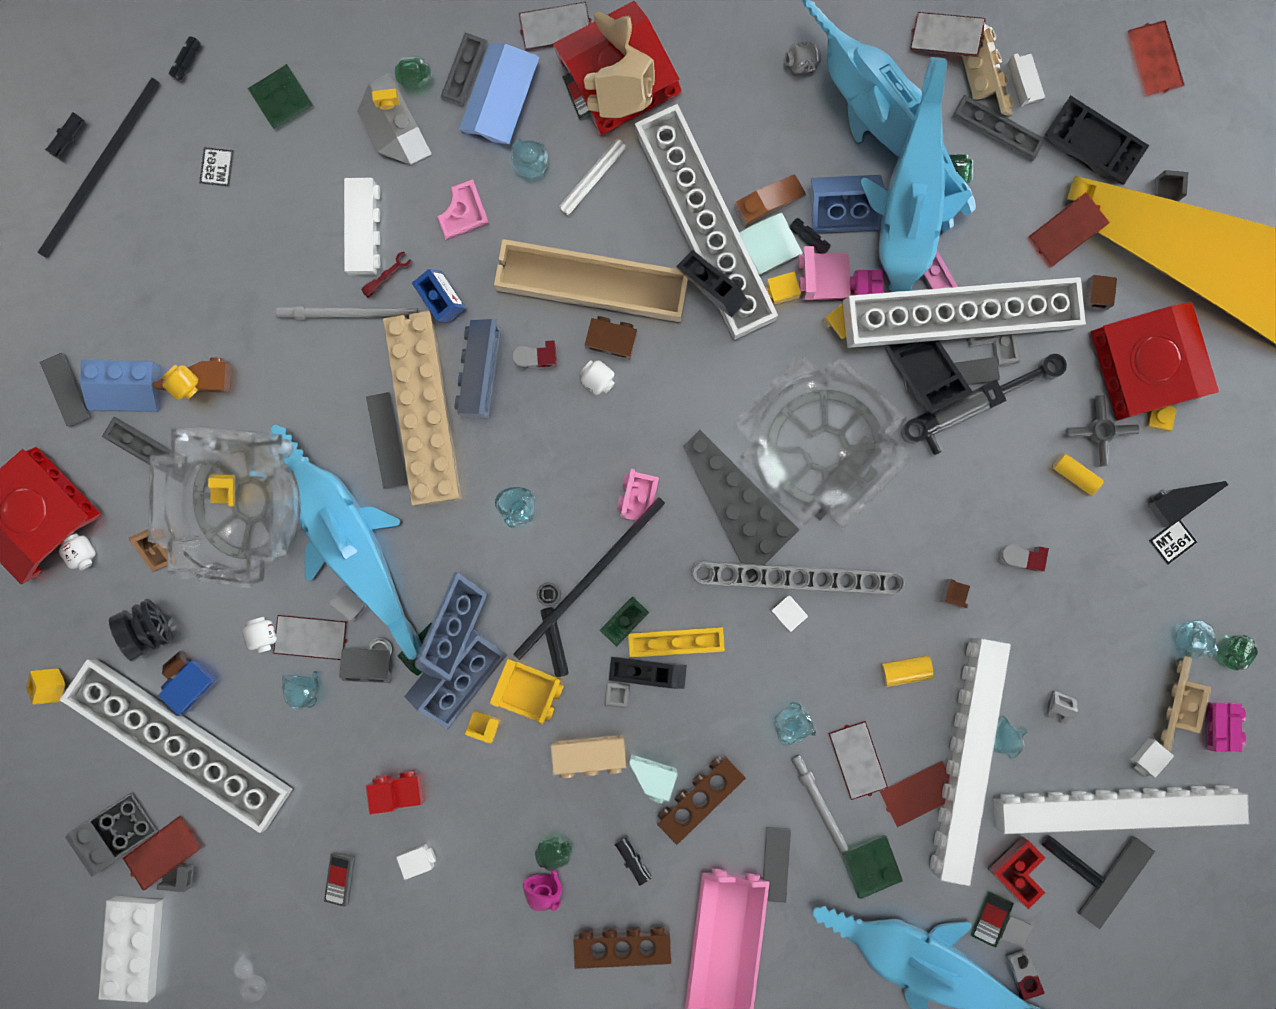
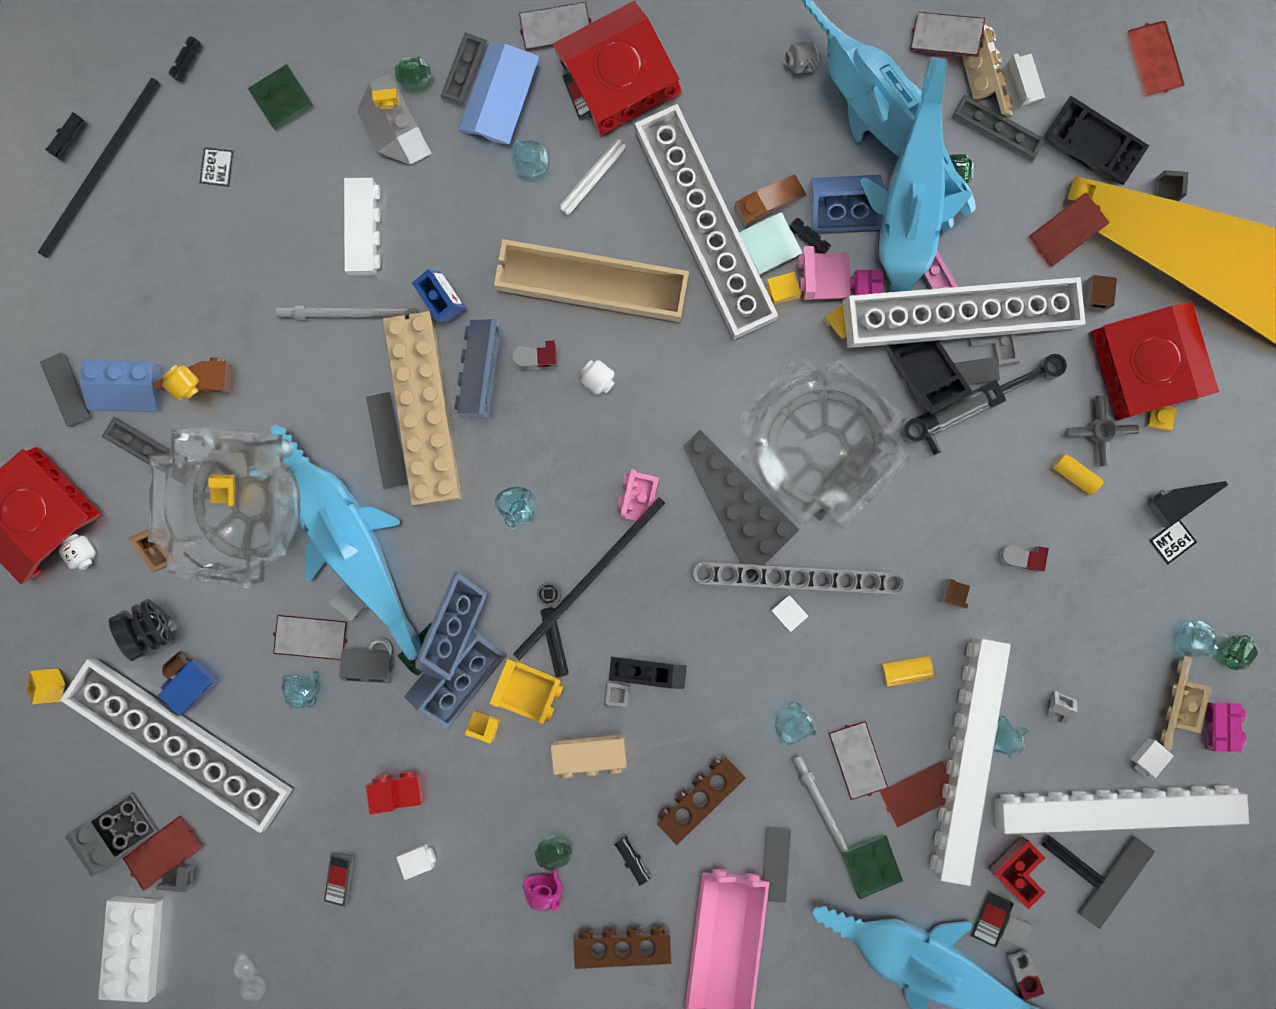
(259, 634): white head -> none
(371, 287): dark red piece -> none
(464, 211): bright pink tile -> none
(611, 337): reddish brown brick -> none
(624, 621): clear green slope -> none
(625, 85): tan hips -> none
(654, 778): light aqua slope -> none
(676, 642): yellow plate -> none
(713, 283): black slope -> none

